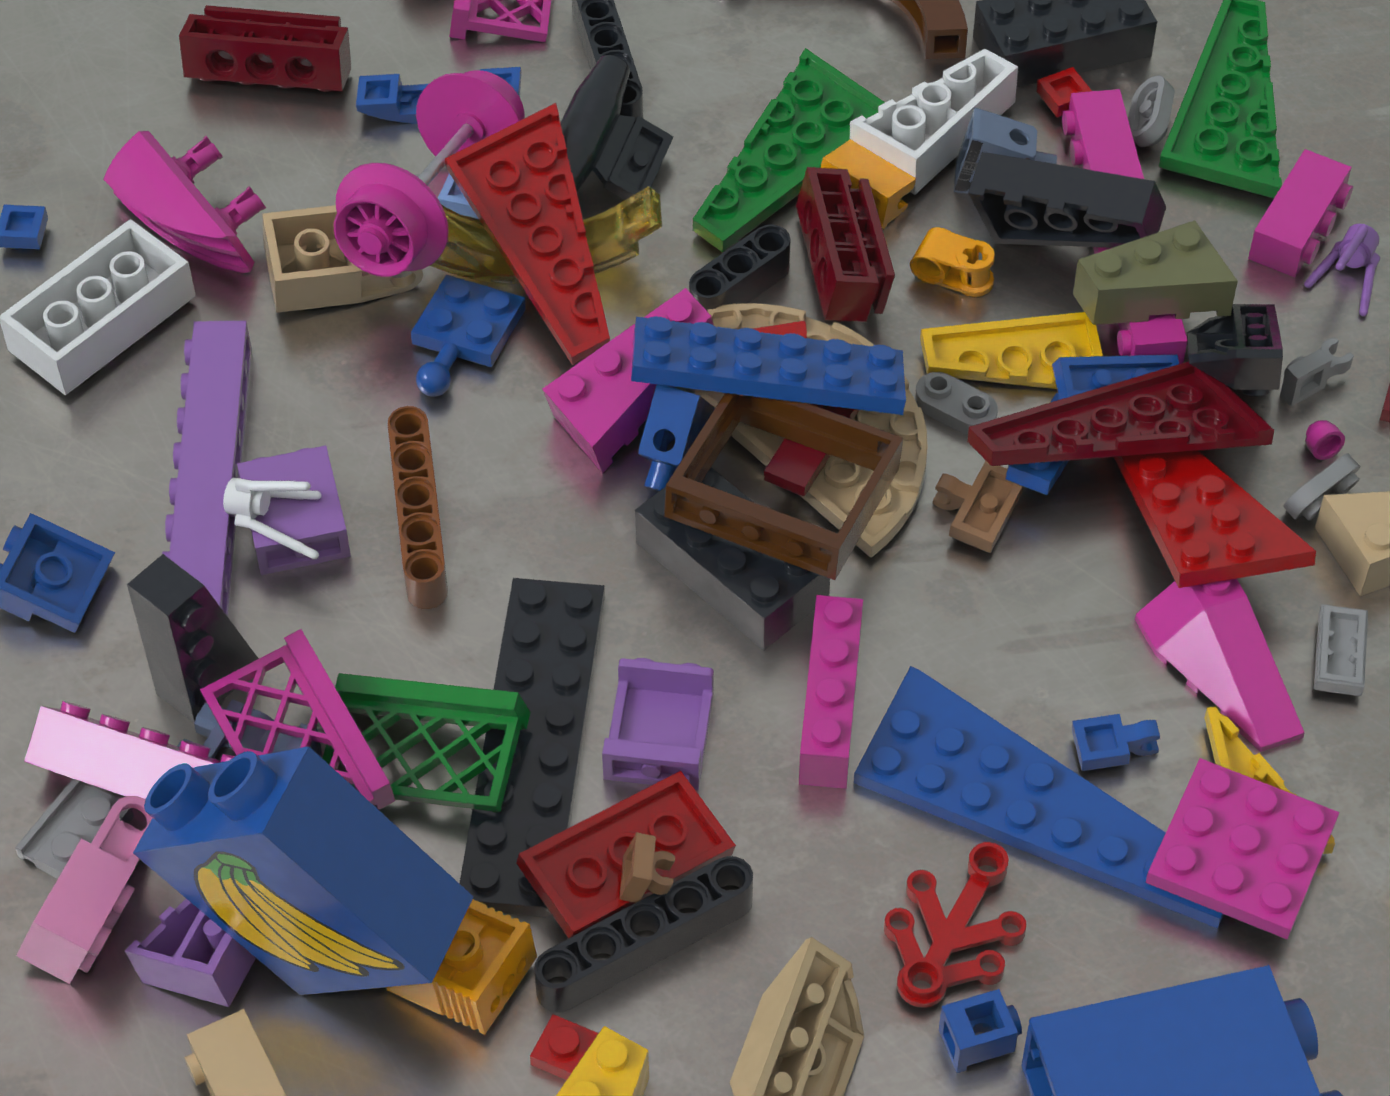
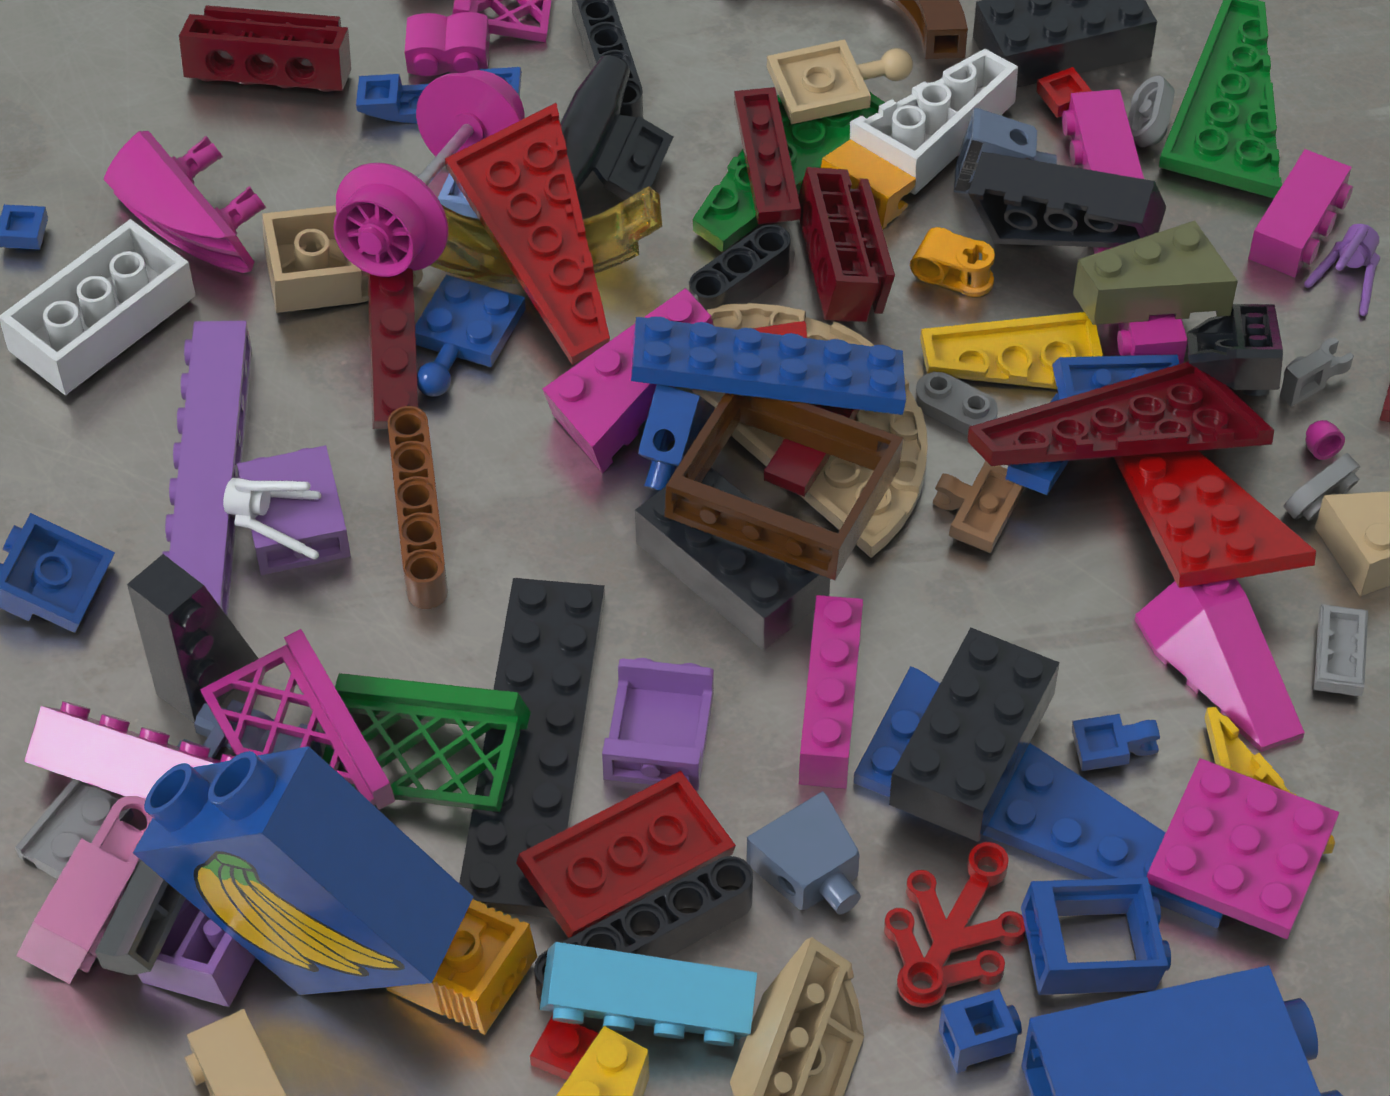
(139, 923): none -> dark grey piece
(392, 345): none -> dark red plate
(446, 44): none -> dark pink brick
(639, 869): medium nougat tile -> none
(648, 992): none -> medium azure brick
(767, 155): none -> dark red plate
(808, 856): none -> sand blue torso
(828, 81): none -> tan plate
(973, 734): none -> black brick
(1094, 897): none -> blue window

